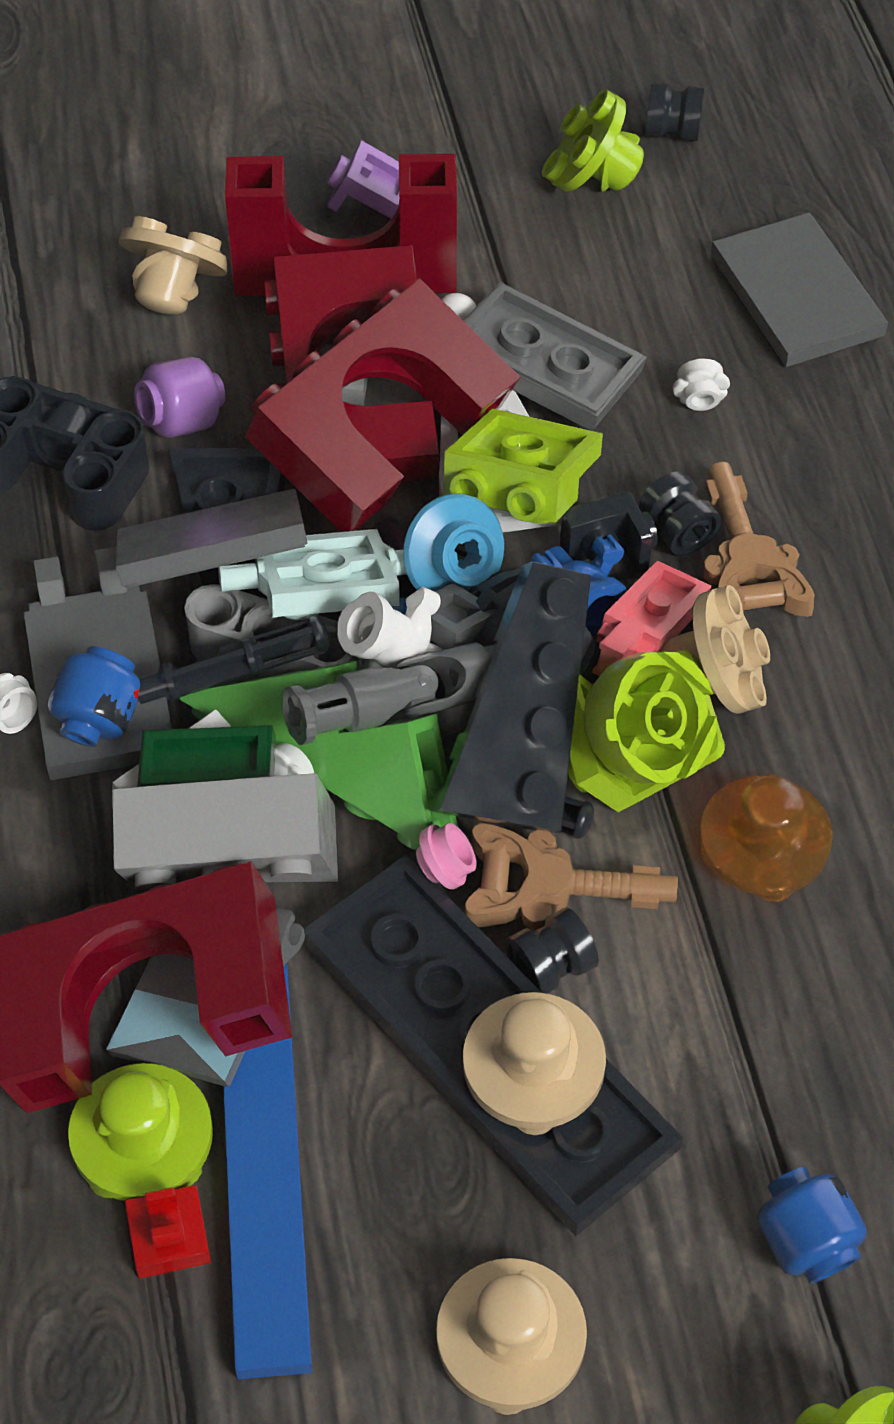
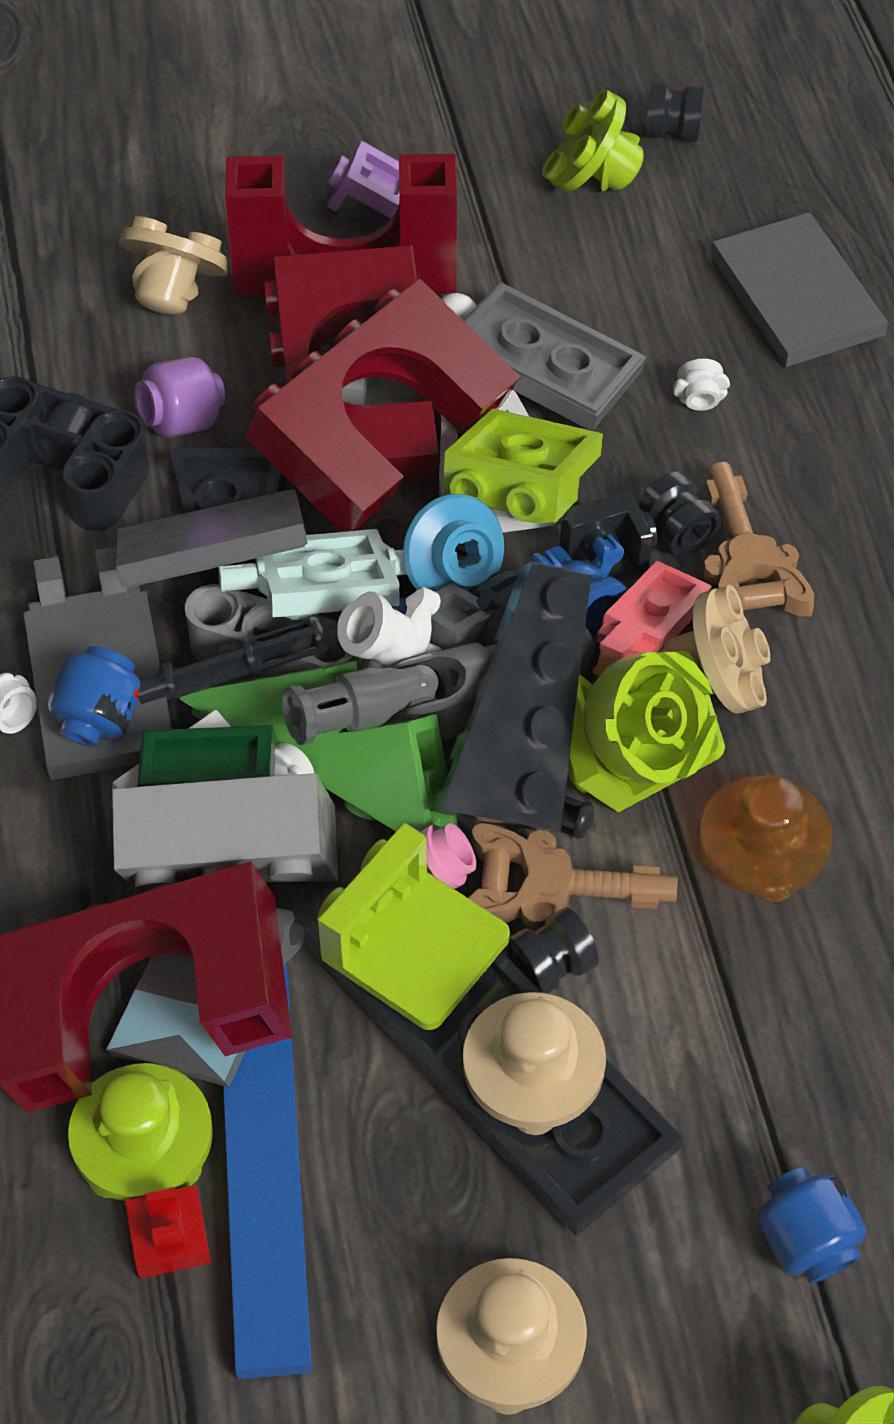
(408, 932): none -> lime bracket

